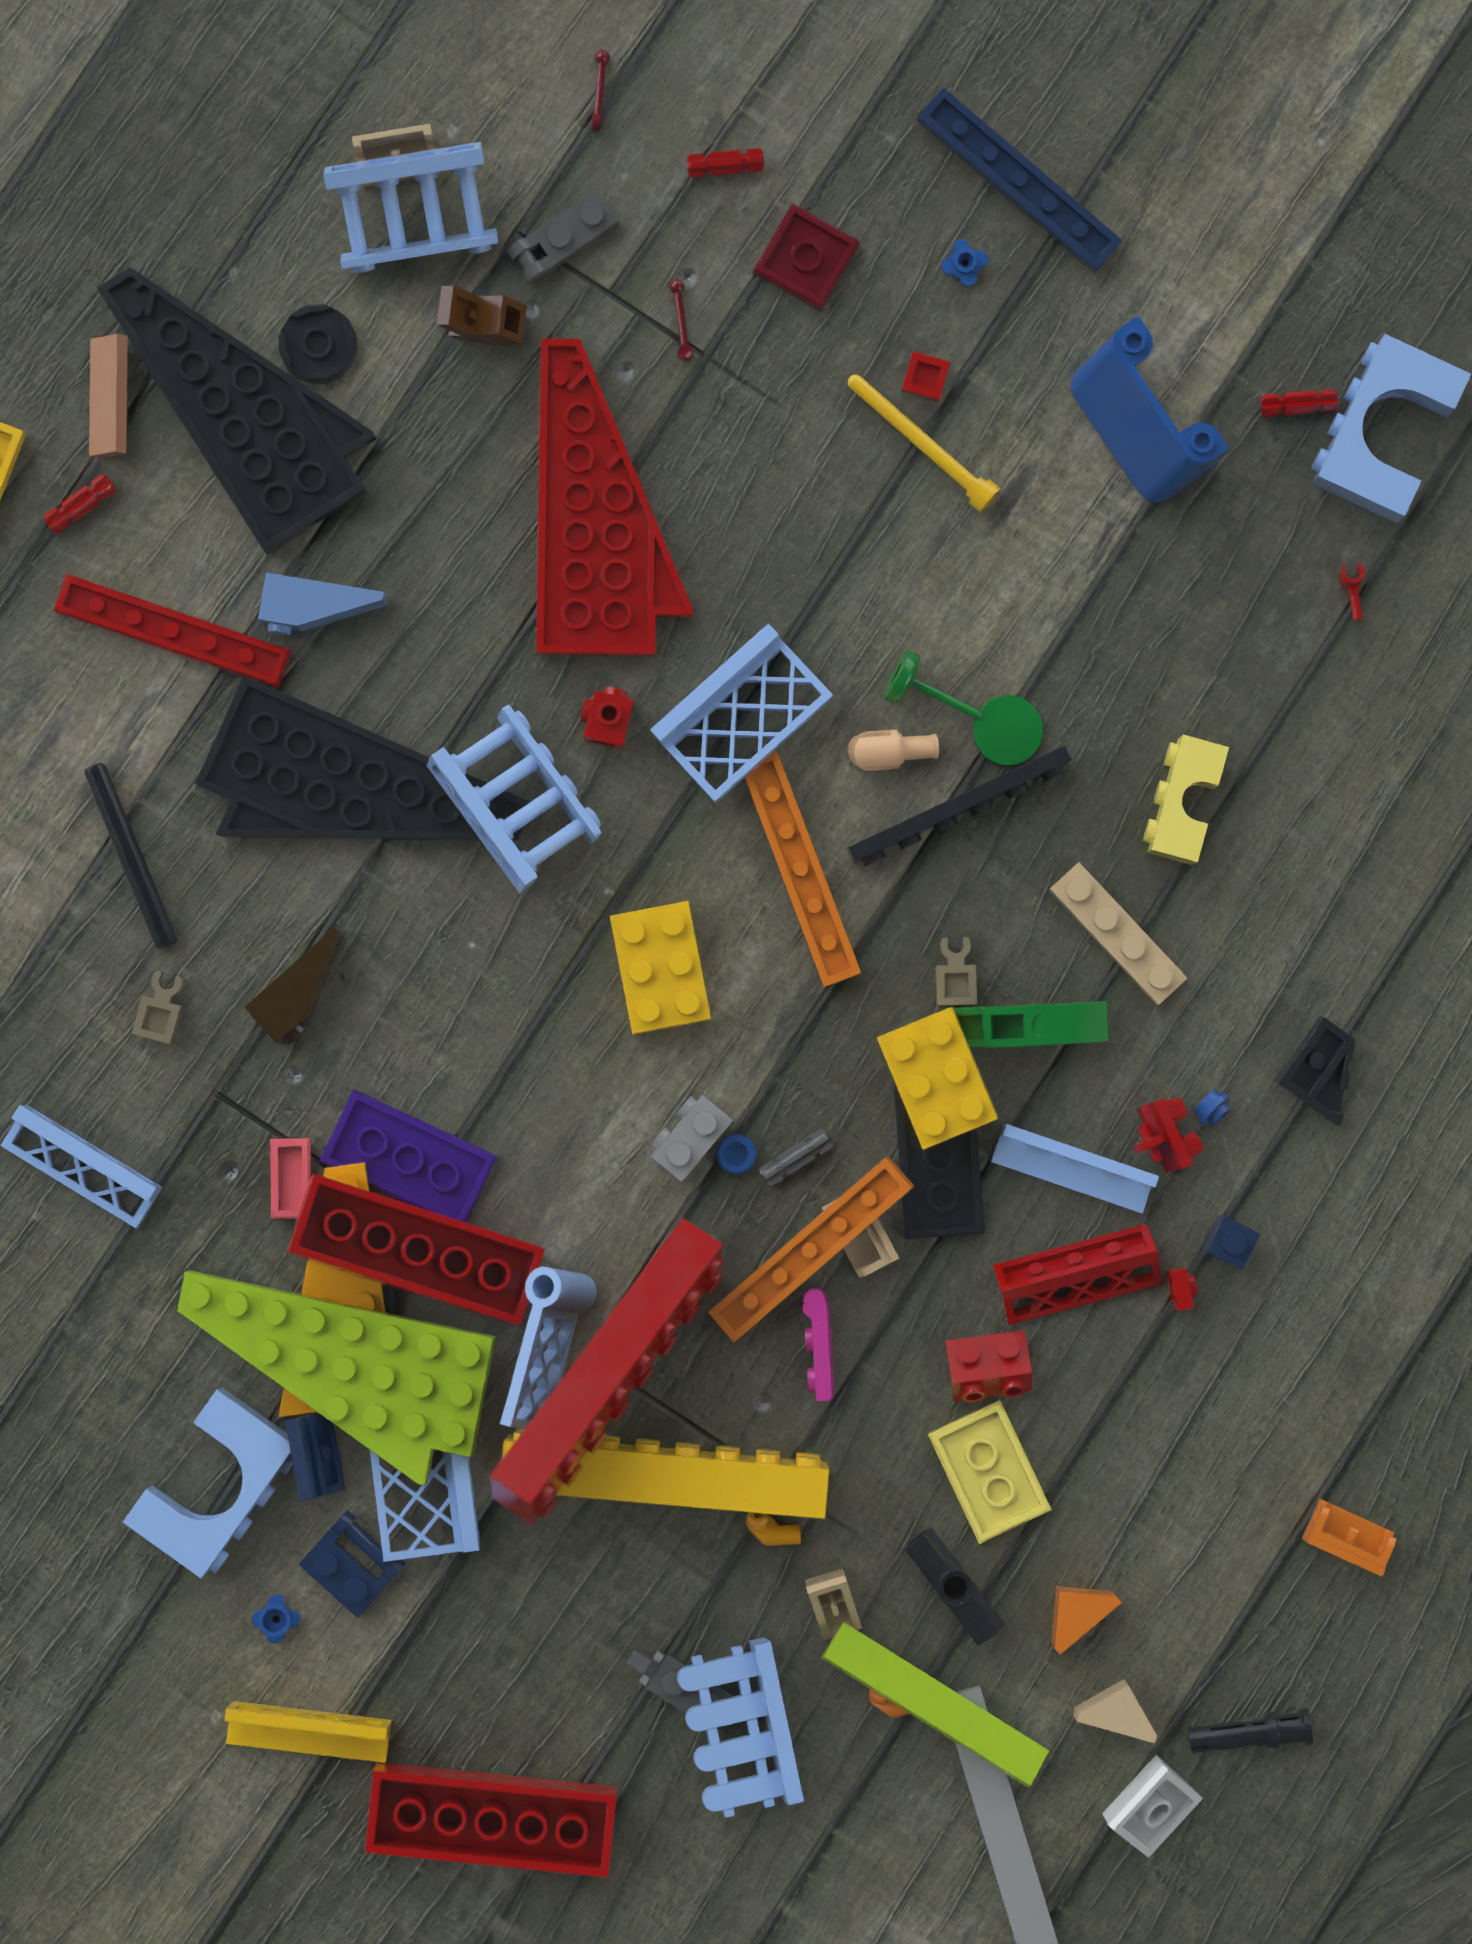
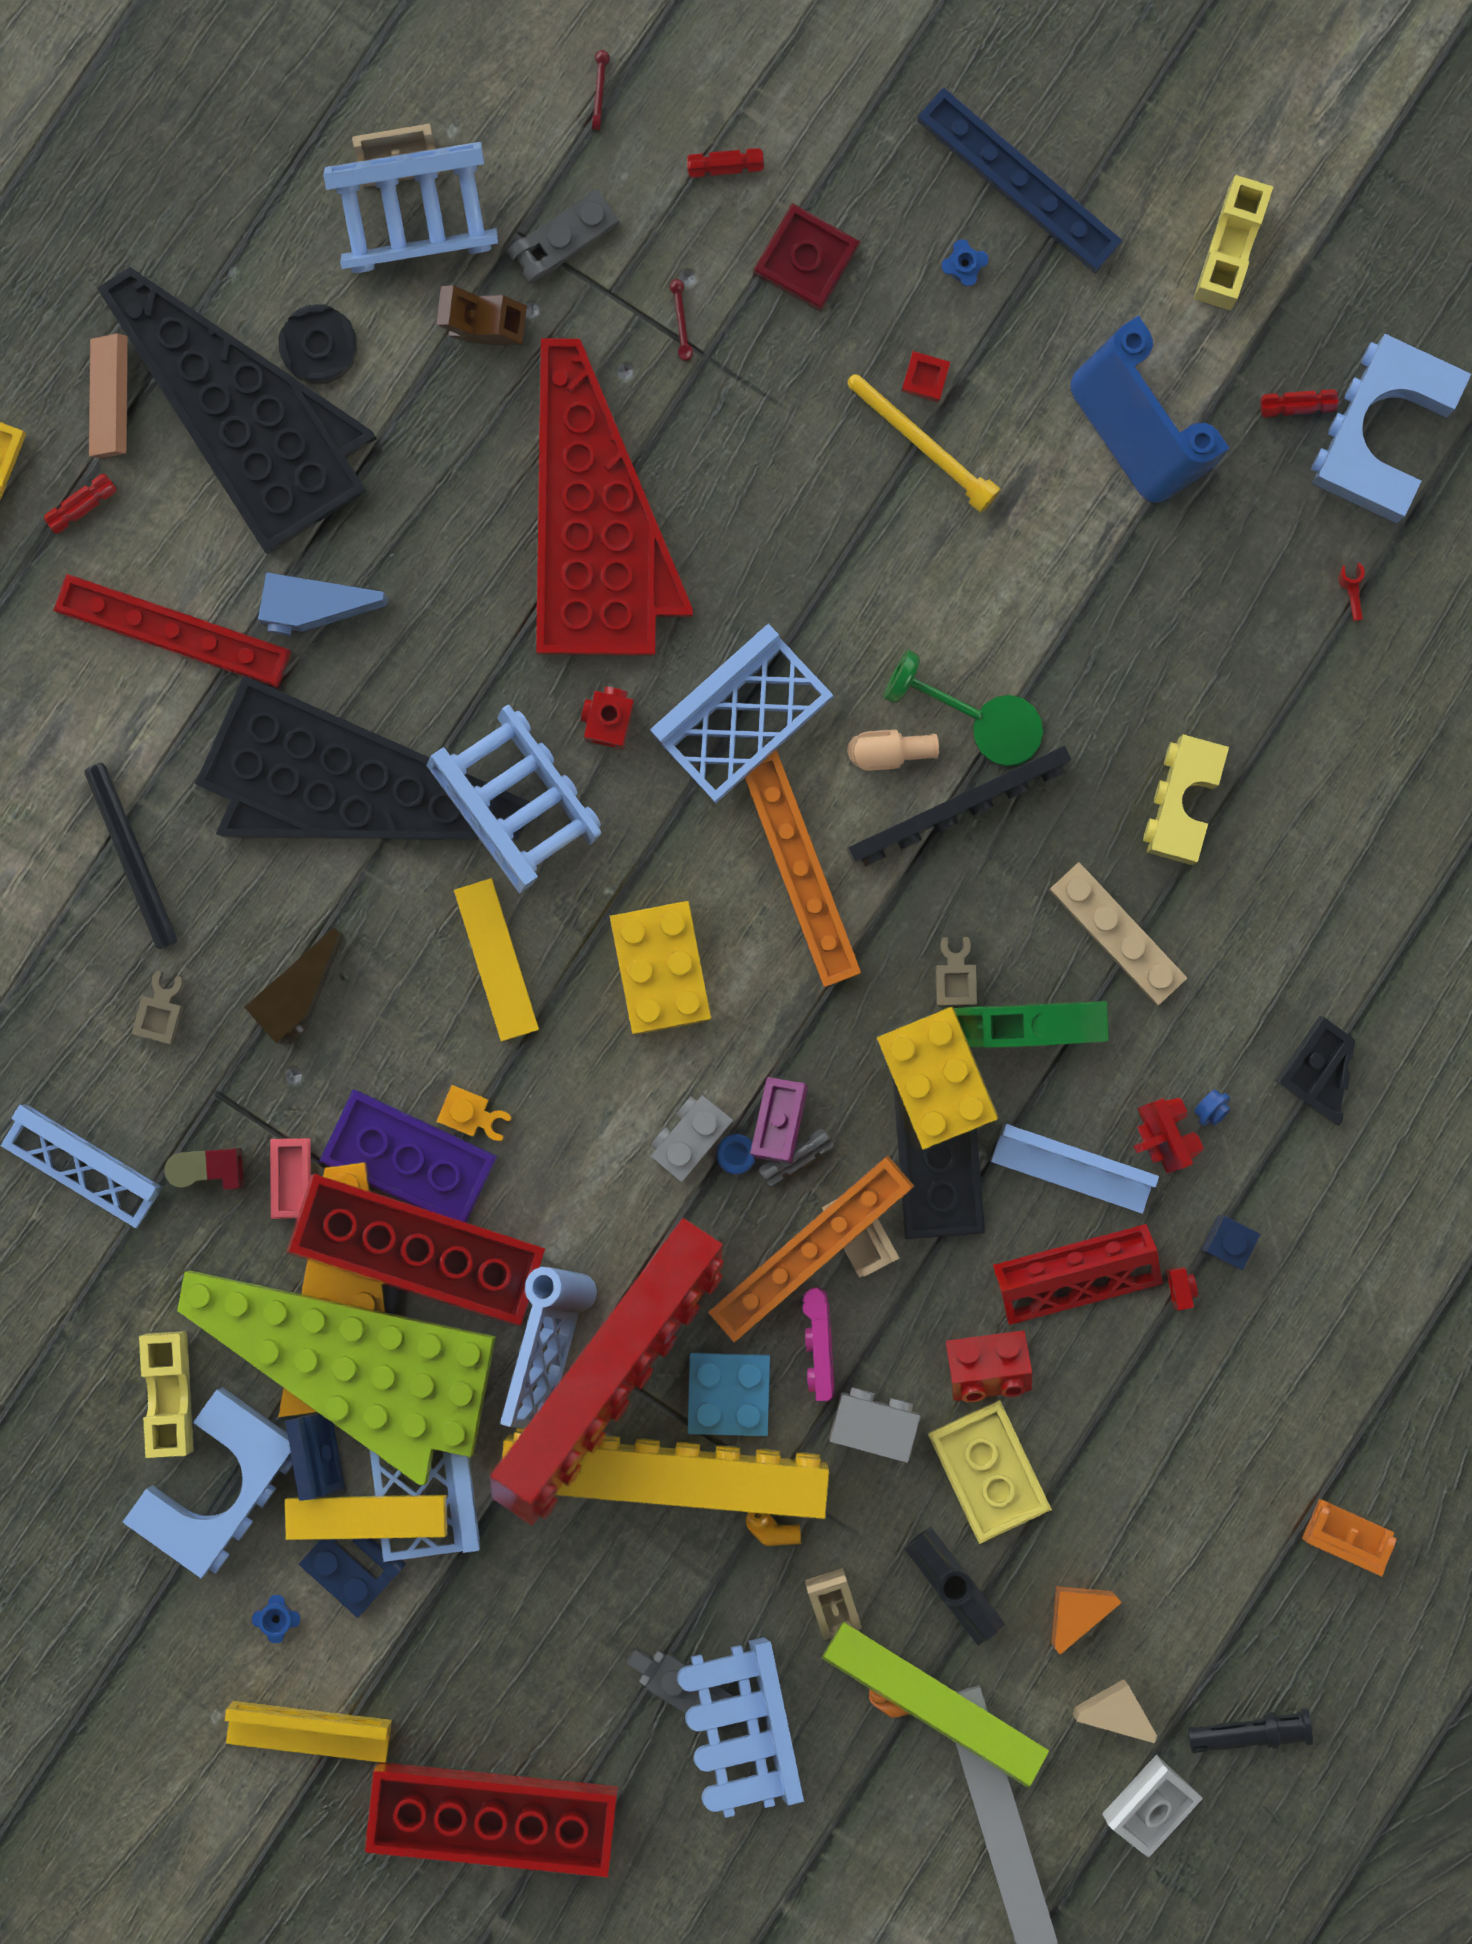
(169, 1412): none -> light yellow arch
(189, 1168): none -> leg
(366, 1517): none -> yellow tile
(467, 1112): none -> light orange plate
(496, 959): none -> yellow tile
(728, 1394): none -> dark azure plate
(779, 1120): none -> magenta plate
(875, 1425): none -> light grey brick
(1232, 242): none -> light yellow arch

